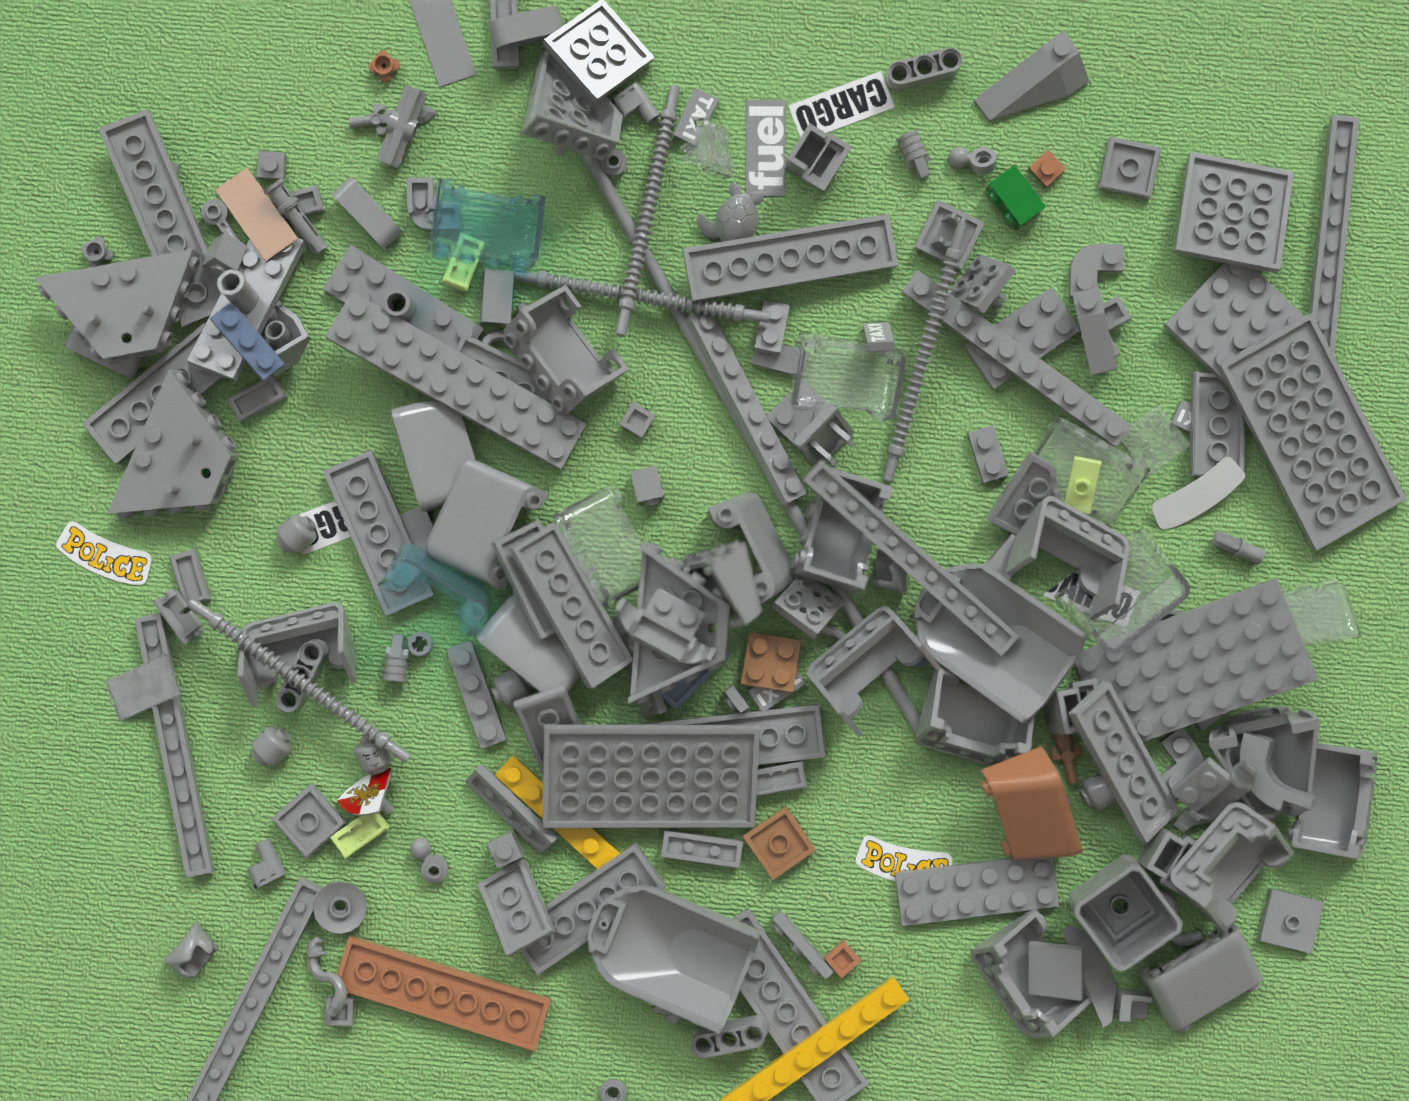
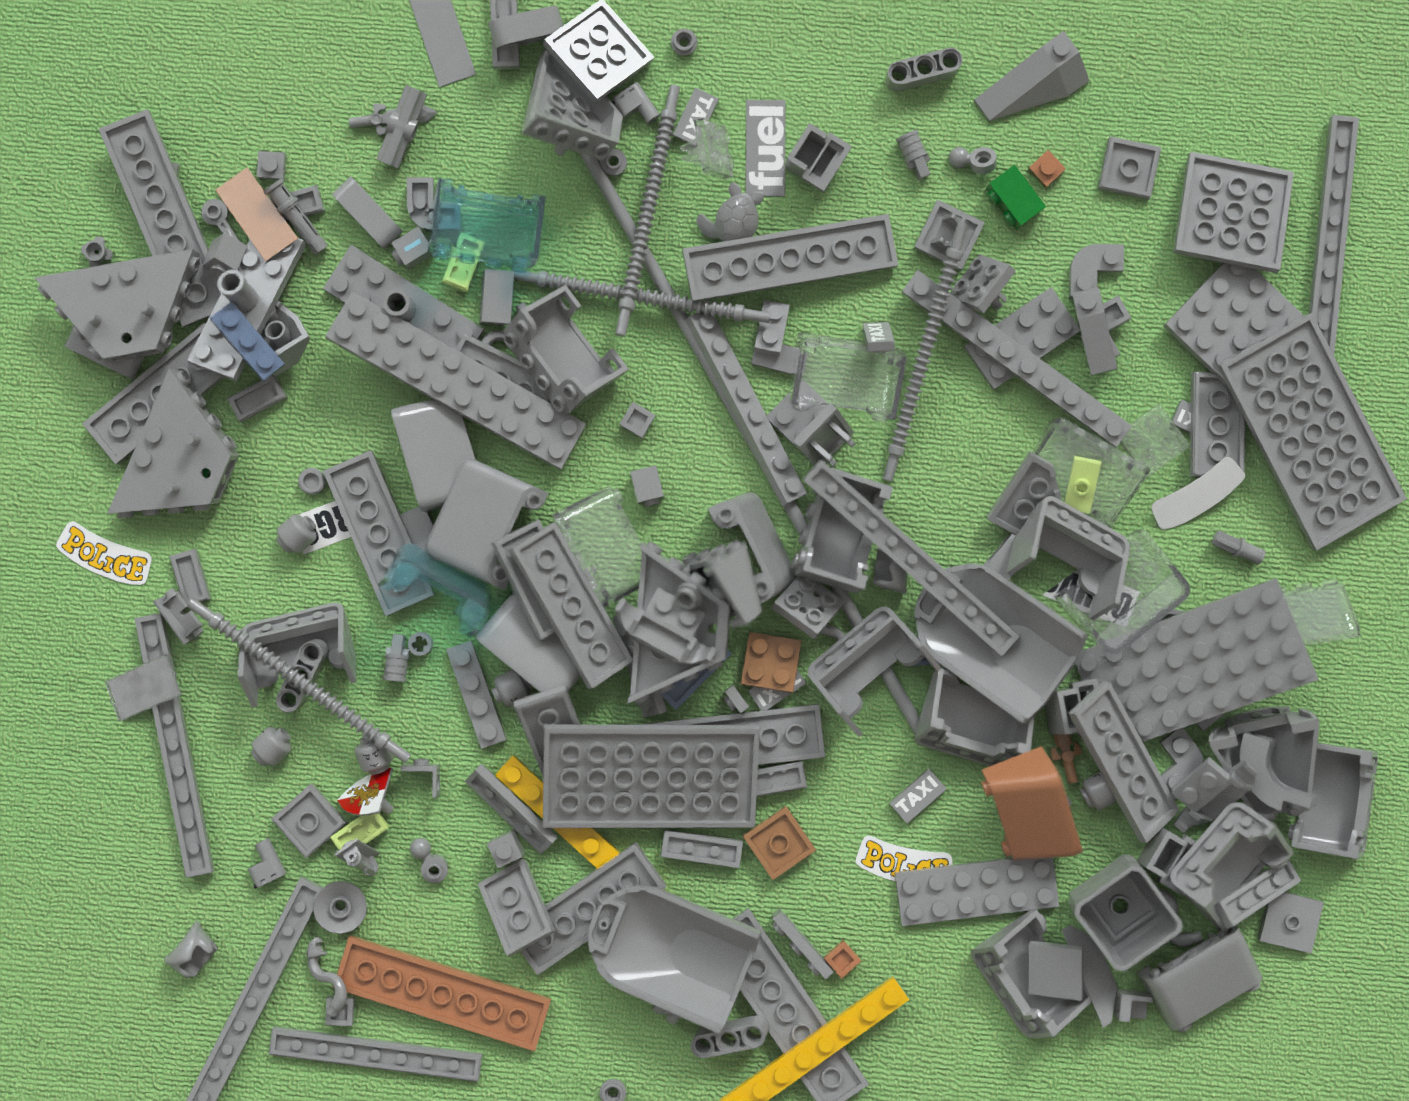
(312, 481): none -> light grey tile
(360, 856): none -> light grey hinge
(375, 1053): none -> light grey tile
(380, 59): nougat plate -> none
(411, 248): none -> light grey brick
(423, 765): none -> light grey bracket
(680, 35): none -> light grey plate
(688, 596): none -> light grey plate
(843, 104): sticker -> none
(917, 795): none -> light grey tile
(987, 454): light grey plate -> none
(1256, 893): none -> light grey plate

